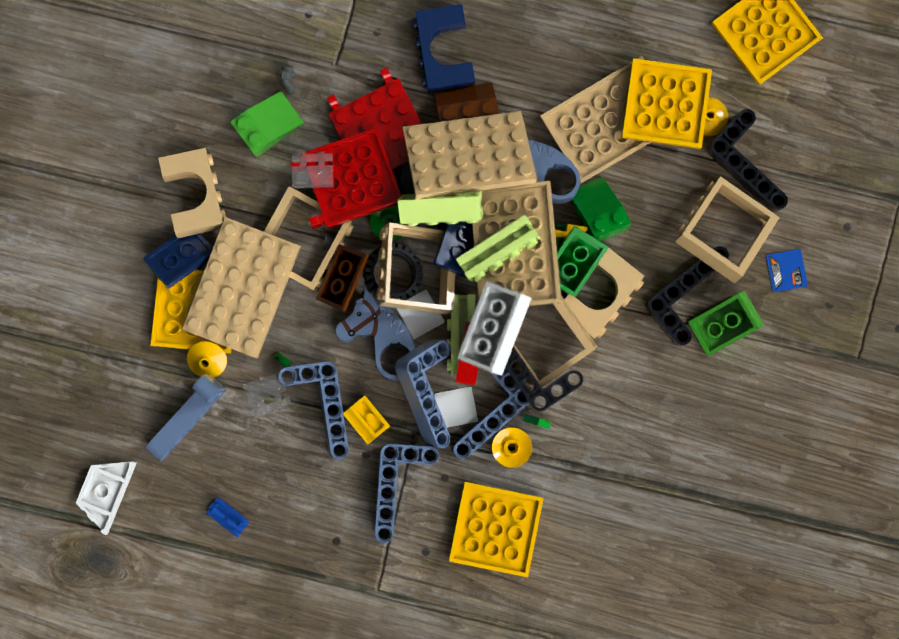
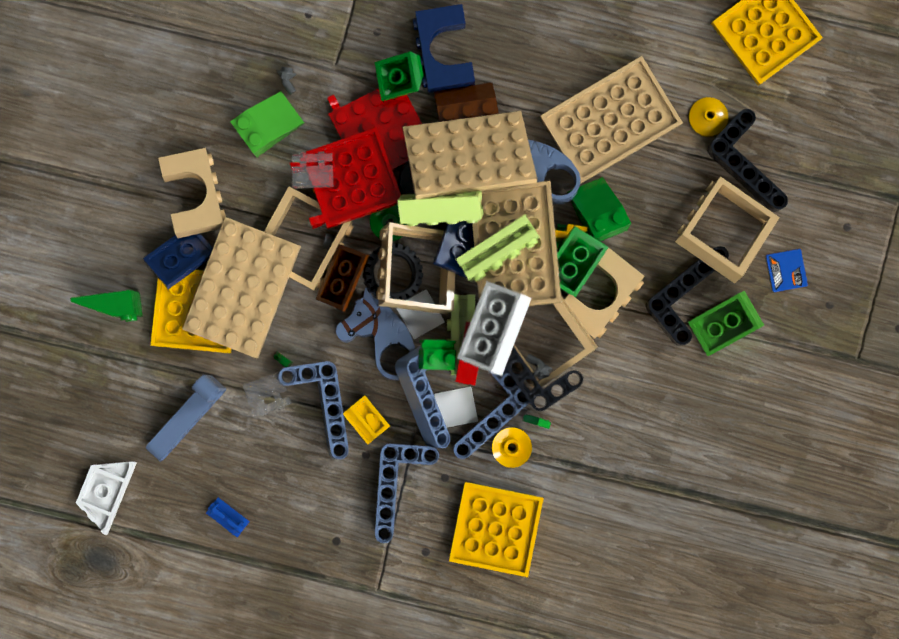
(118, 304): none -> green slope
(211, 353): yellow dish -> none
(399, 75): none -> green slope
(437, 355): none -> green plate
(542, 370): none -> dark grey plate
(666, 103): yellow plate -> none

